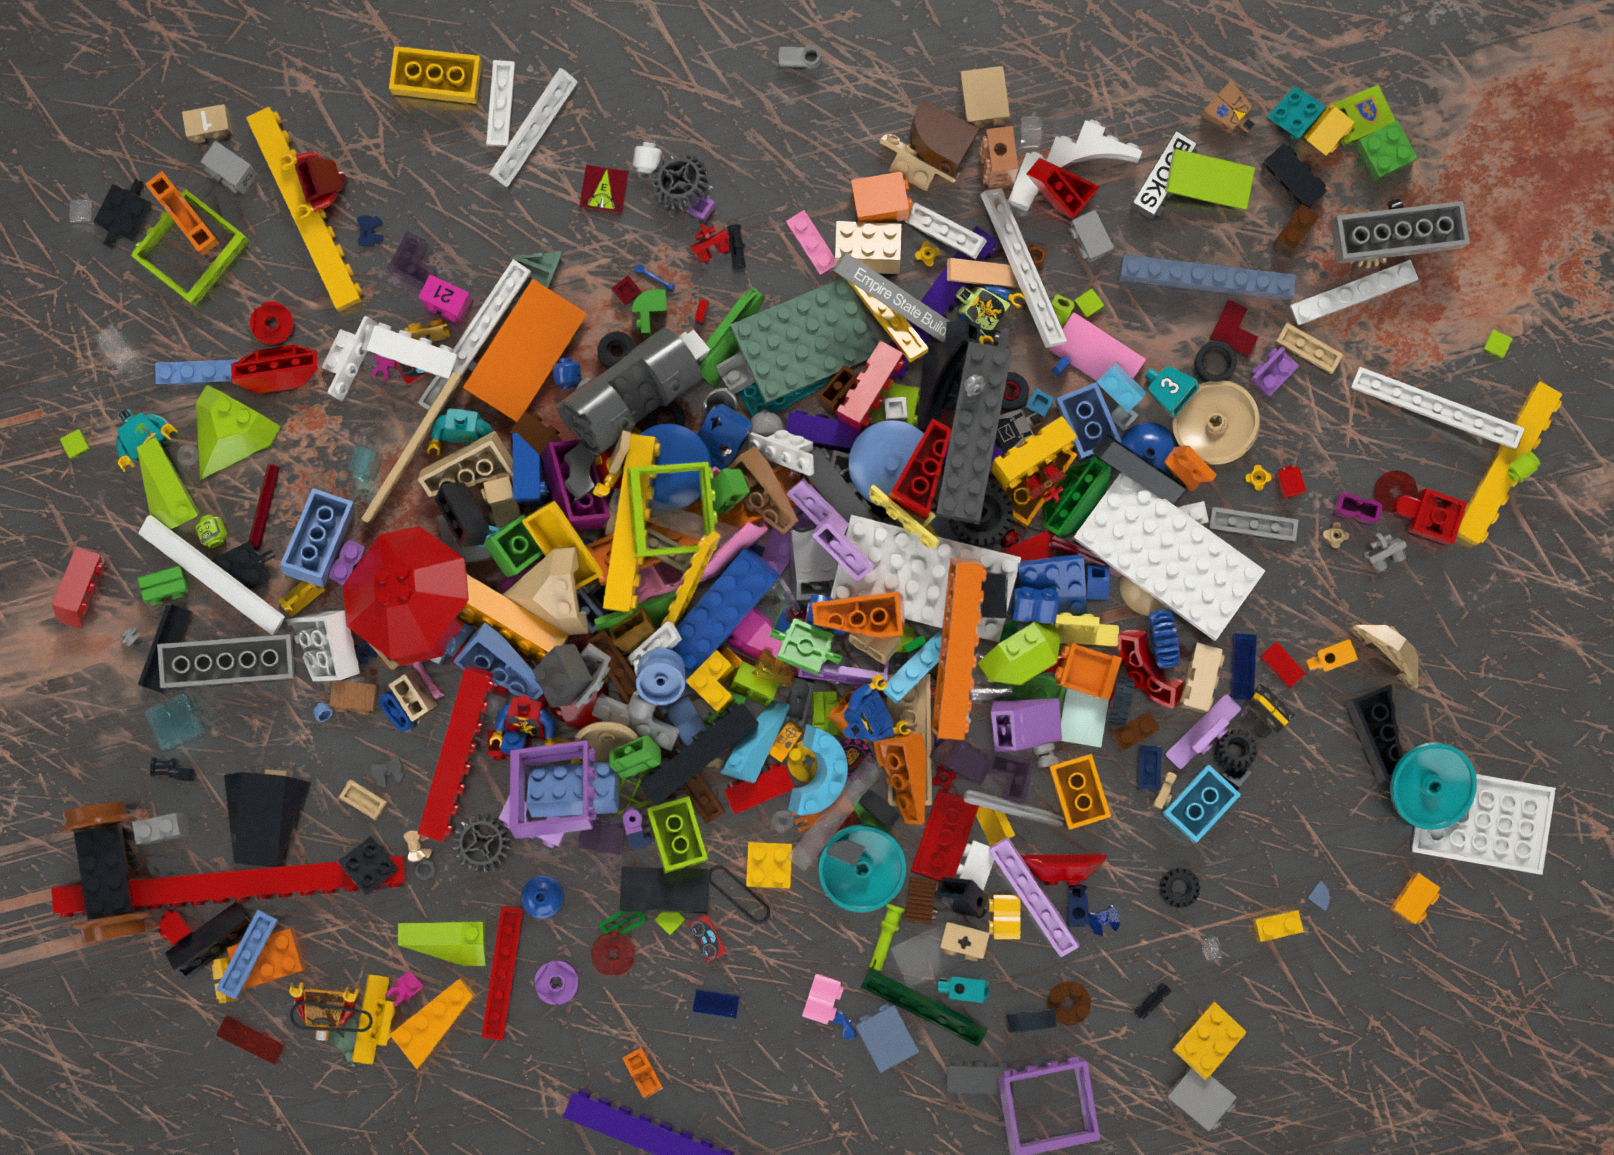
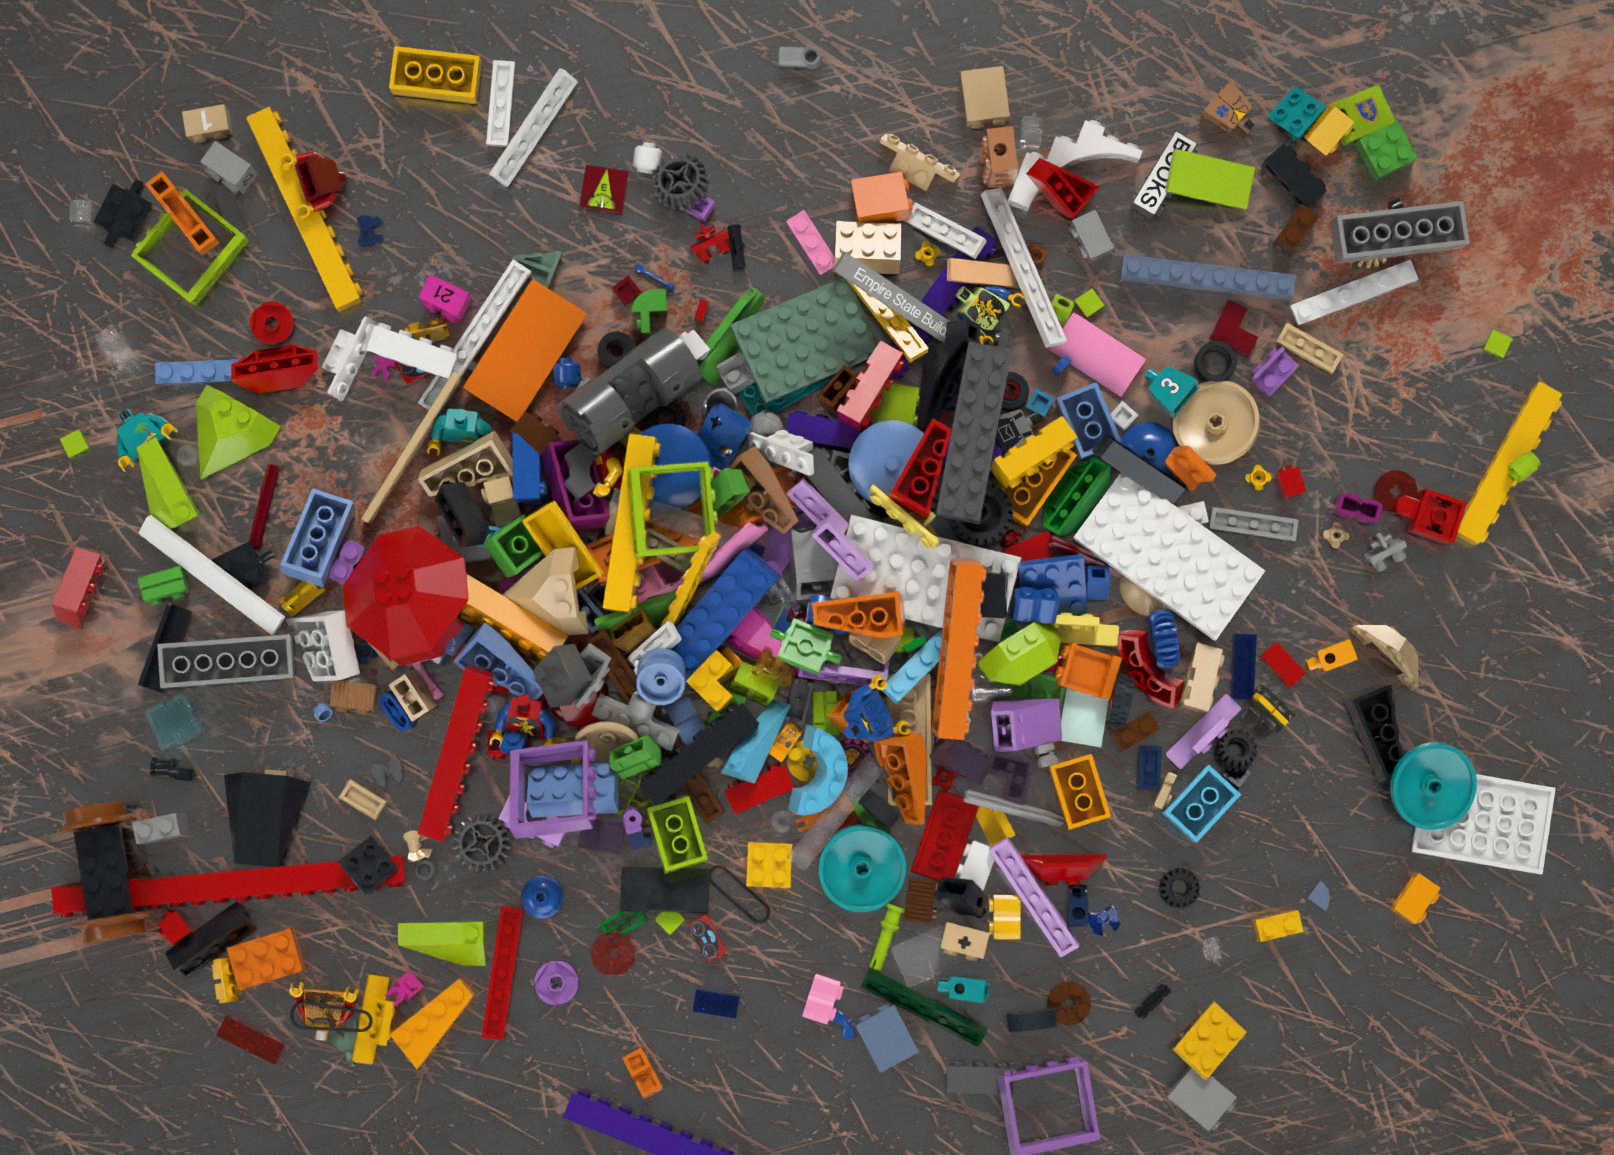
(129, 635): light grey plate -> none
(211, 531): lime head -> none
(247, 954): medium blue plate -> none
(365, 464): clear light blue brick -> none
(407, 261): clear purple brick -> none
(619, 452): tan tile -> none
(846, 851): dark grey brick -> none
(895, 408): white tile -> none
(941, 137): reddish brown brick -> none
(974, 385): light grey plate -> none
(1054, 476): red hips -> none
(1121, 387): medium azure brick -> none
(1437, 408): white plate -> none

